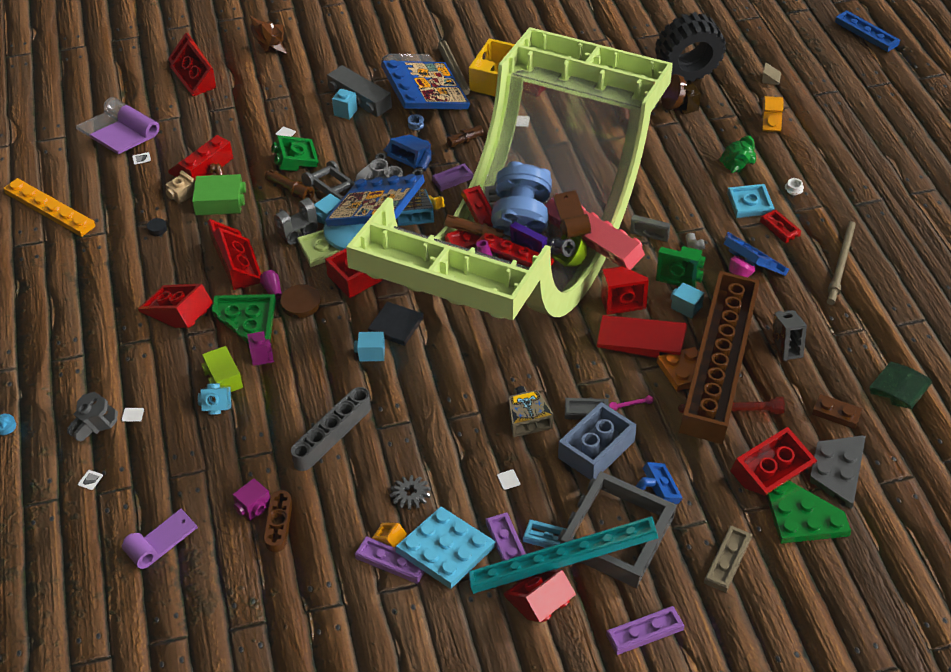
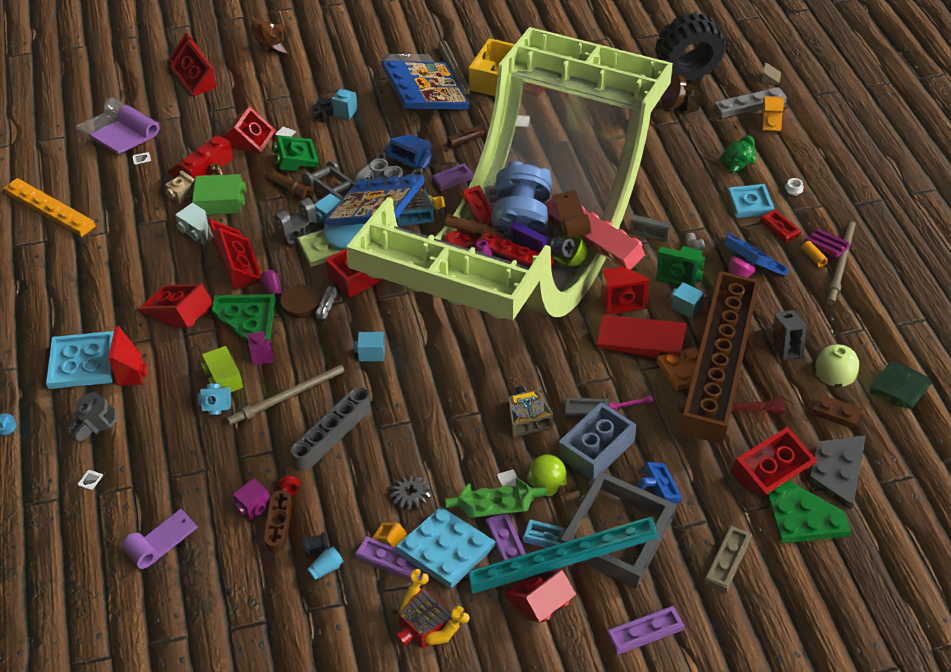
(80, 360): none -> medium azure plate
(126, 360): none -> red slope
(132, 414): white sticker -> none
(156, 226): black tile -> none
(193, 222): none -> light aqua slope
(249, 131): none -> red slope
(249, 411): none -> dark tan bar
(289, 484): none -> red plate
(315, 544): none -> black bush
(322, 109): none -> black plate
(325, 563): none -> medium azure cone
(326, 302): none -> light grey axle
(368, 95): dark grey brick -> none
(396, 323): black tile -> none
(415, 118): medium blue bush -> none
(425, 617): none -> torso
(497, 500): none -> bright green plate
(548, 472): none -> lime helmet
(746, 102): none -> light grey plate
(814, 254): none -> light orange axle
(829, 241): none -> magenta tile
(837, 365): none -> yellowish green cylinder
(867, 31): blue plate -> none

